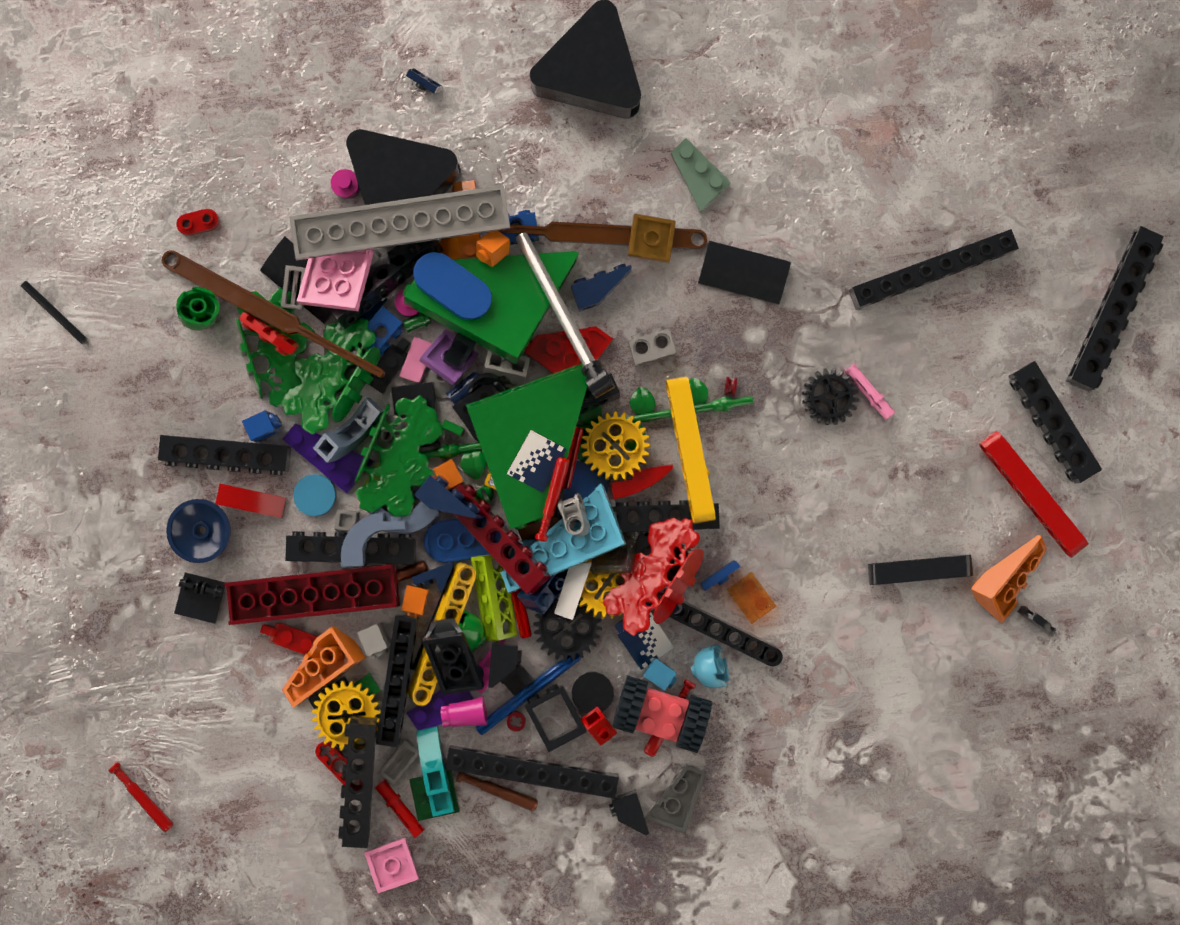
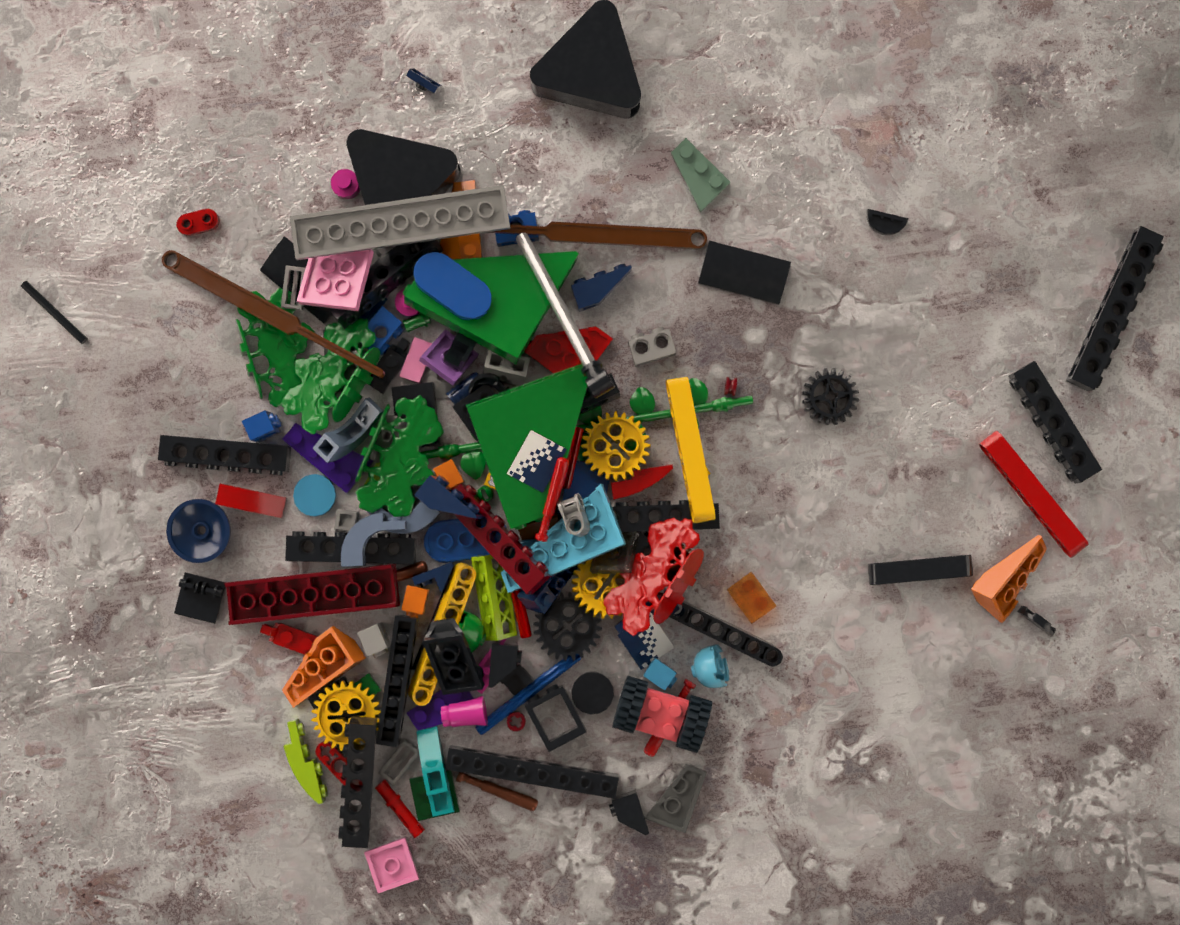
(143, 799): red piece -> none
(197, 308): green cylinder -> none
(268, 334): red plate -> none
(306, 771): none -> lime slope
(456, 429): green tile -> none
(492, 248): orange brick -> none
(572, 590): white sticker -> none
(599, 726): red brick -> none
(651, 238): pearl gold tile -> none
(720, 576): blue plate -> none
(869, 391): bright pink pin -> none
(885, 223): none -> black tile
(933, 269): black brick -> none

